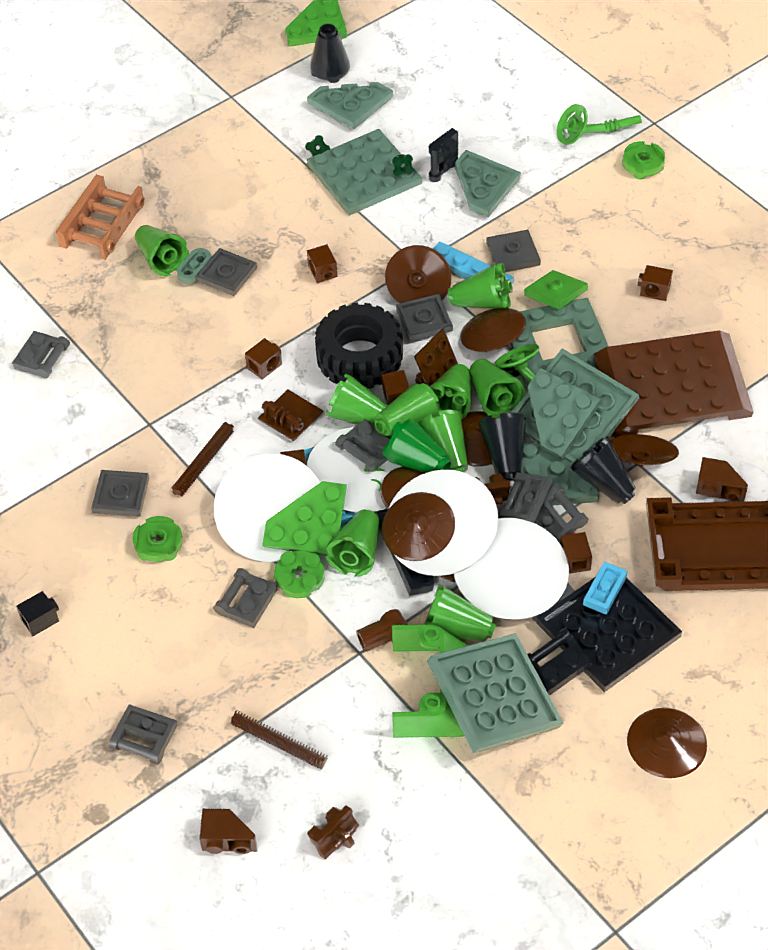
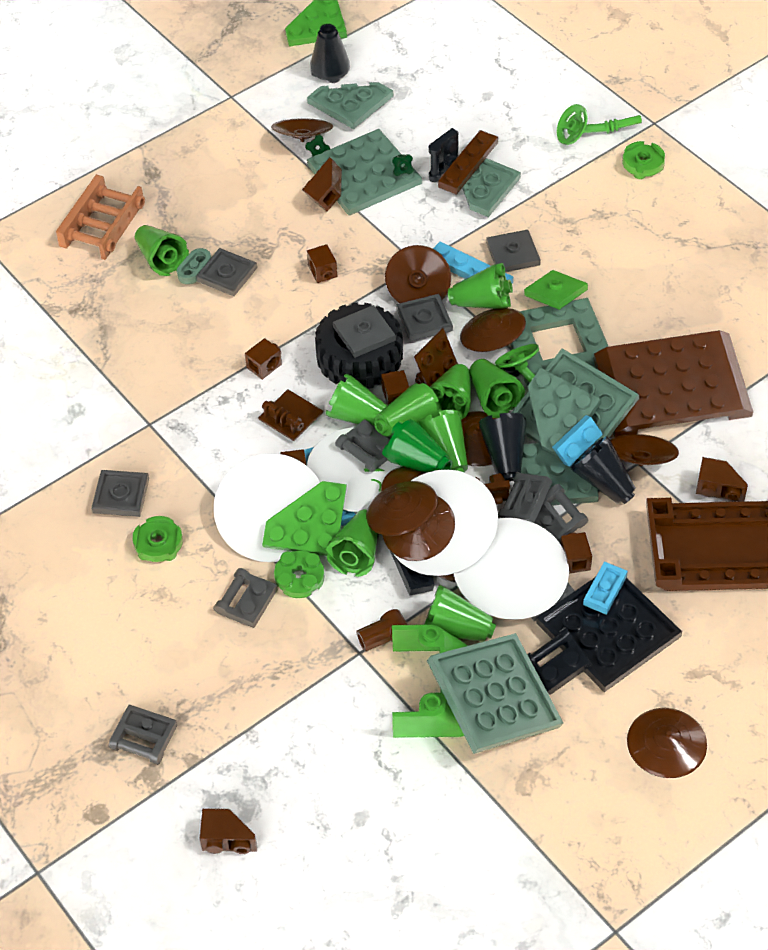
(35, 351): dark grey plate -> none
(38, 613): black brick -> none
(202, 459): reddish brown axle -> none
(279, 741): reddish brown axle -> none
(302, 127): none -> reddish brown hat
(325, 185): none -> reddish brown slope
(335, 833): reddish brown hips -> none
(364, 331): none -> dark grey plate
(401, 508): none -> reddish brown hat
(468, 162): none -> reddish brown plate
(577, 440): none -> medium azure plate
(655, 282): reddish brown brick -> none

